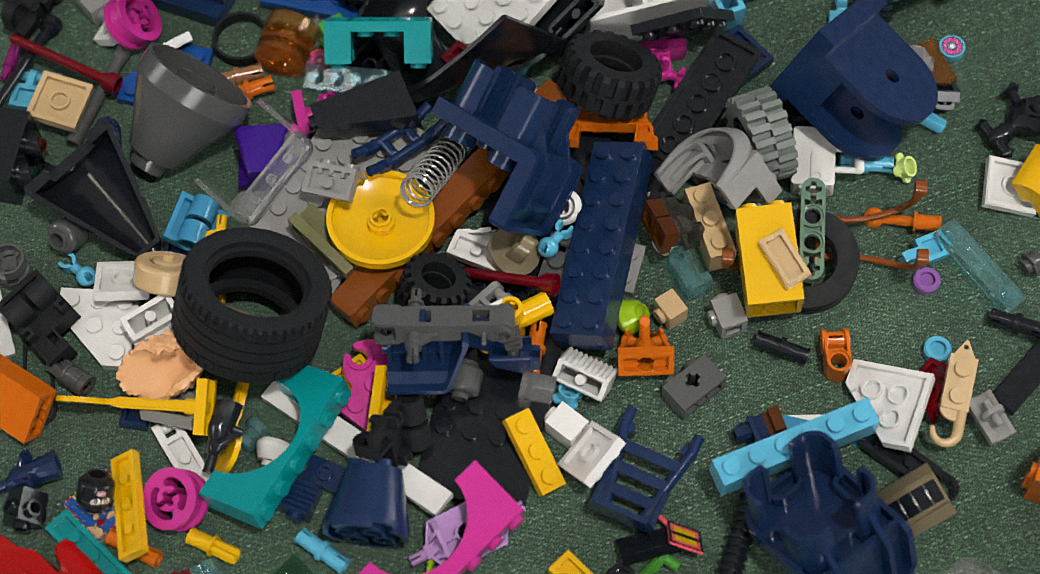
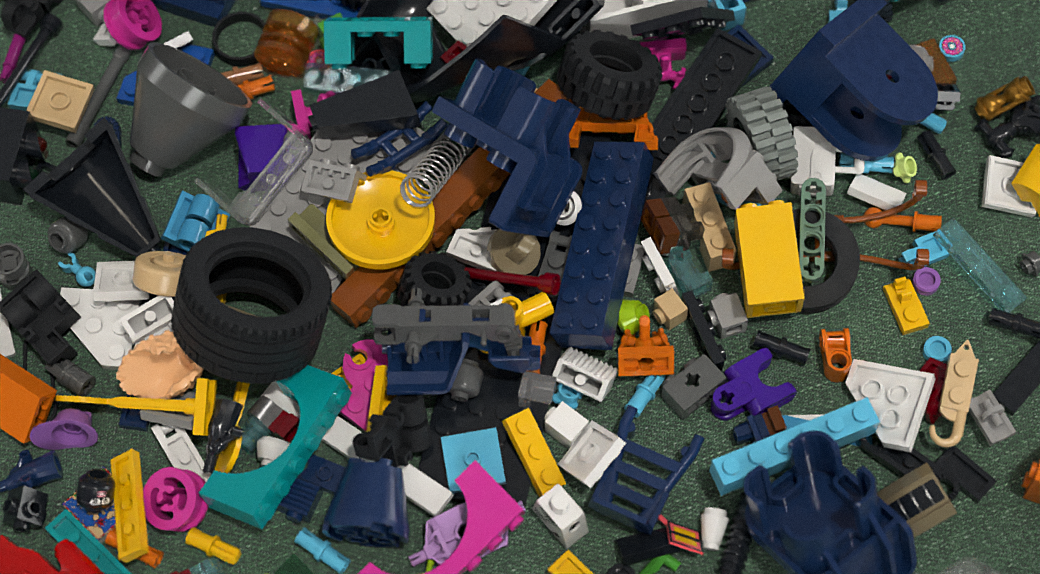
(67, 430): none -> medium lavender piece
(111, 81): dark red piece -> none
(278, 421): none -> leg
(467, 447): none -> medium azure plate
(549, 246): medium azure arm -> none
(559, 513): none -> white torso
(645, 392): none -> medium azure axle
(654, 261): none -> white plate
(703, 330): none -> black plate
(713, 528): none -> white cone
(746, 391): none -> dark purple piece
(784, 259): tan tile -> none
(875, 192): none -> white tile
(906, 306): none -> yellow plate
(936, 155): none -> black axle
(970, 476): none -> black tile
(1014, 93): none -> pearl gold piece

